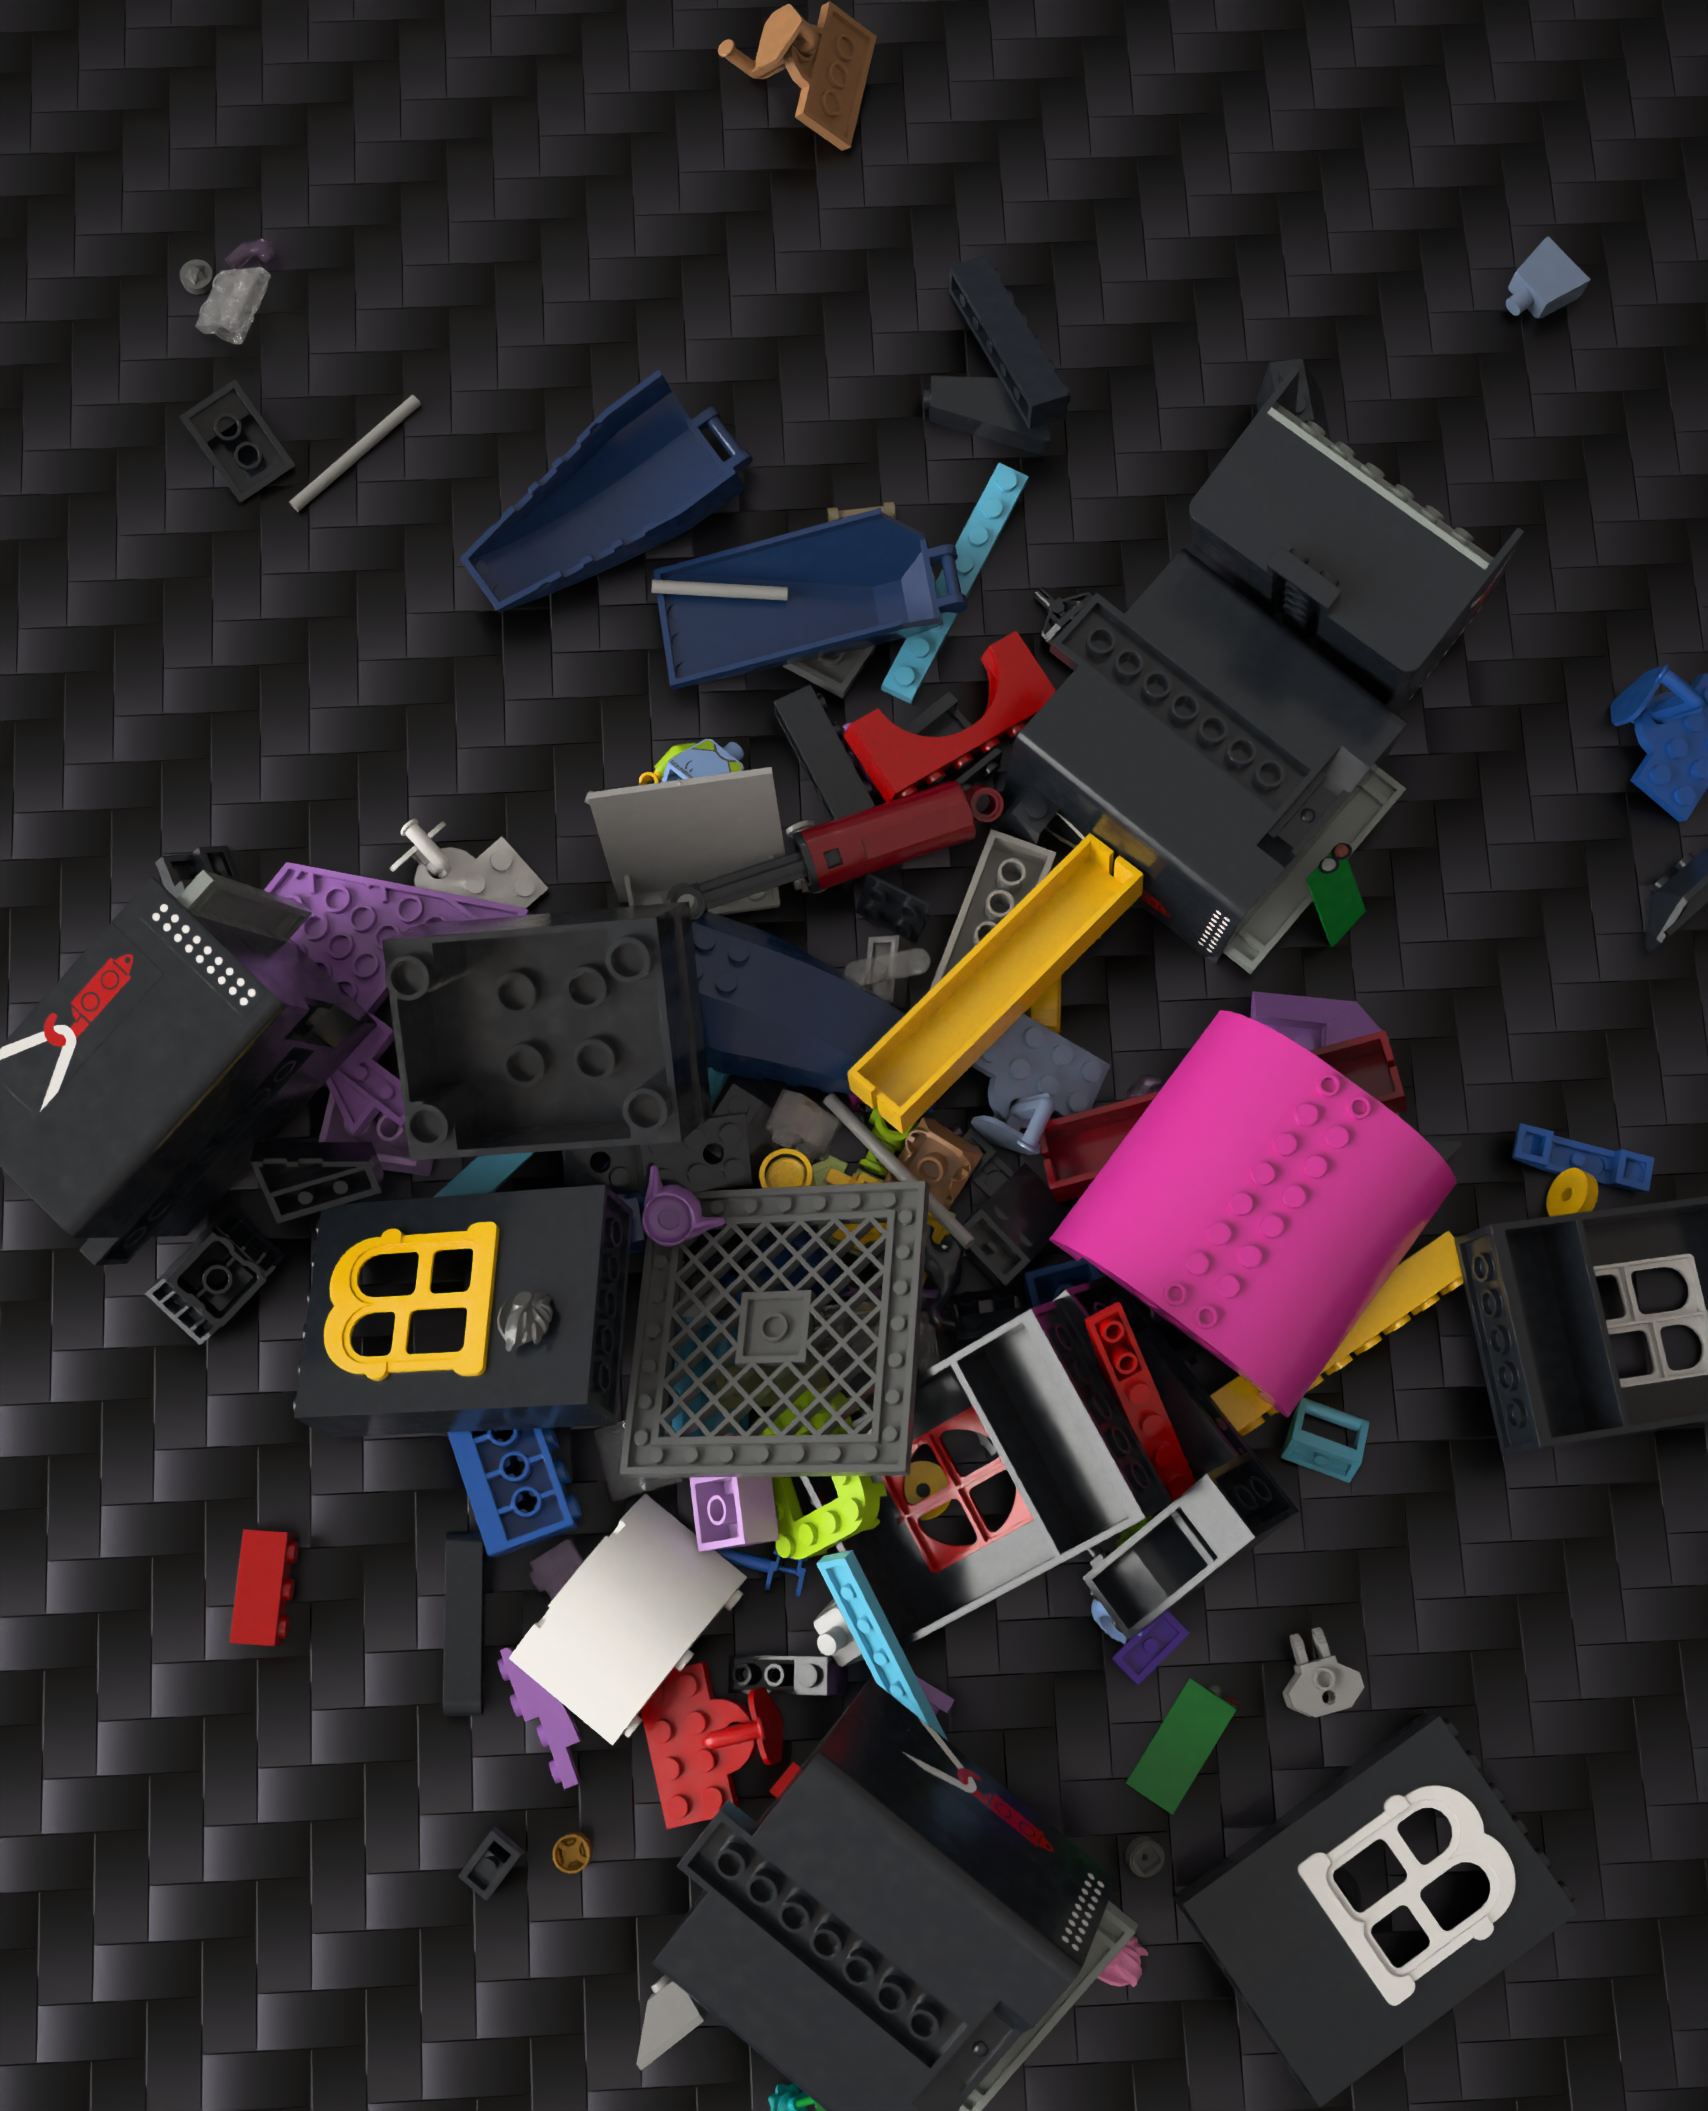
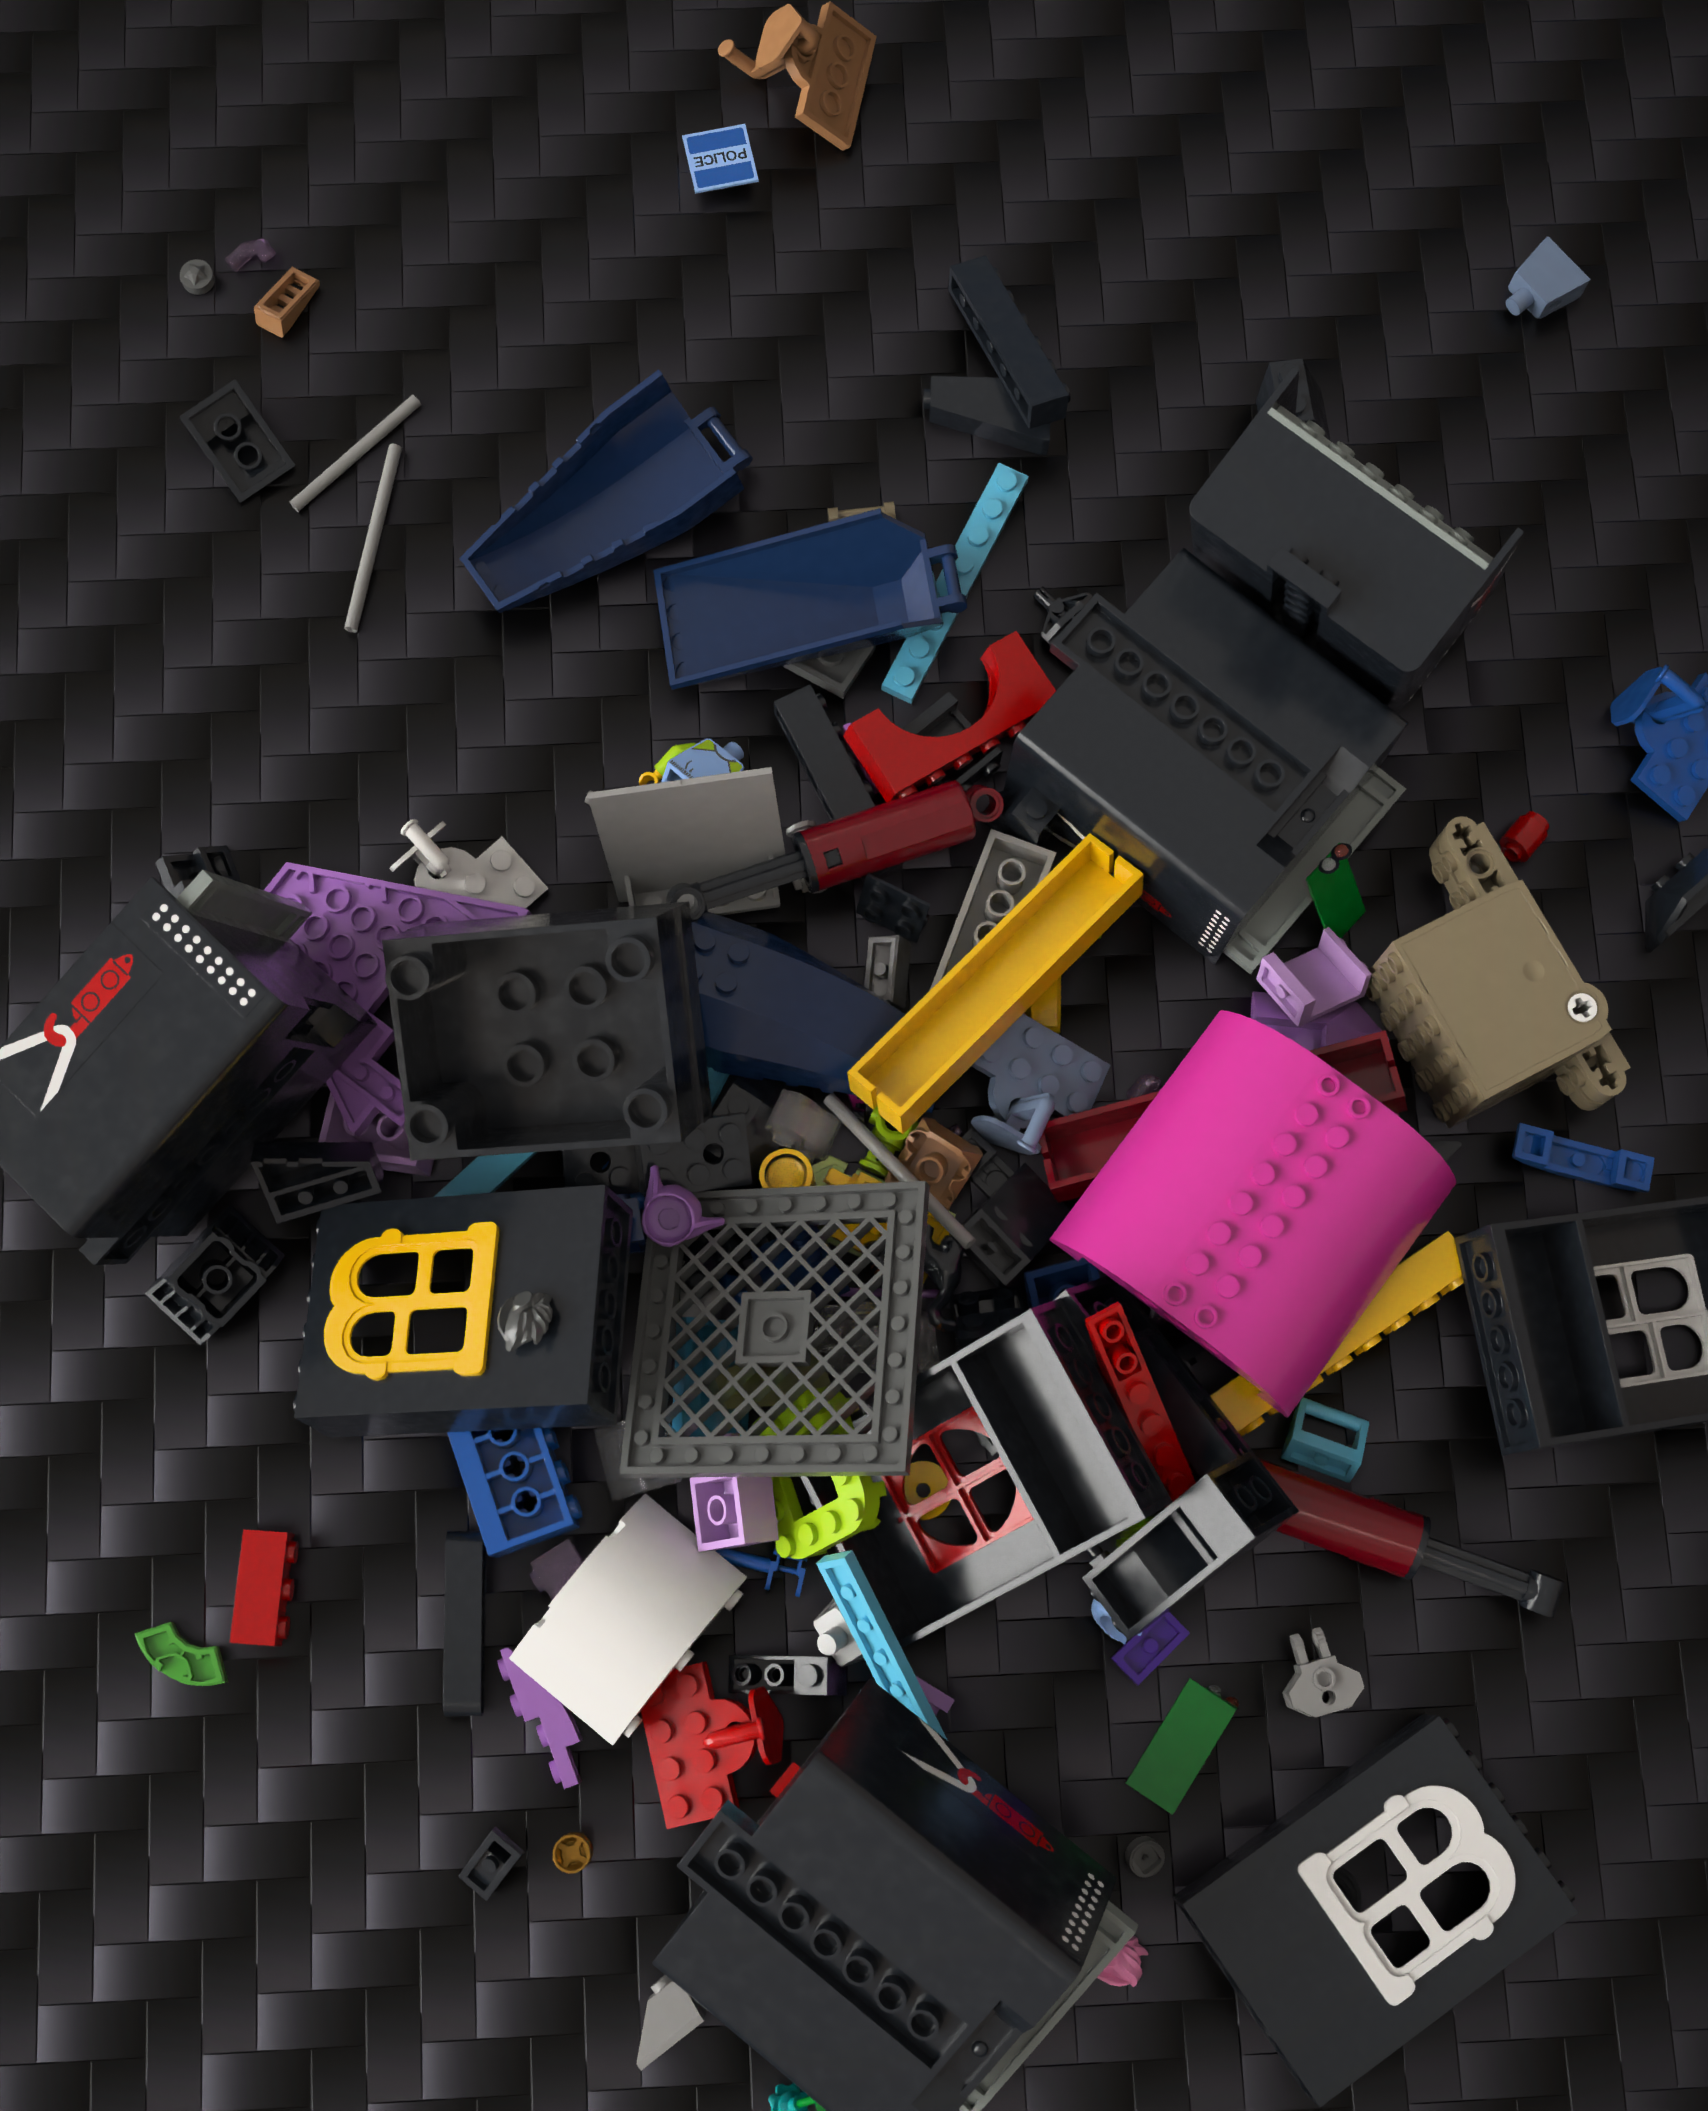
(179, 1658): none -> bright green tile
(233, 303): clear plate -> none
(280, 320): none -> medium nougat slope
(373, 538): none -> light grey piece
(719, 590): light grey bar -> none
(720, 158): none -> piece
(888, 966): clear piece -> none
(1315, 980): none -> lavender panel
(1399, 1540): none -> dark red piece
(1490, 993): none -> dark tan piece
(1524, 837): none -> red brick
(1572, 1193): yellow piece -> none

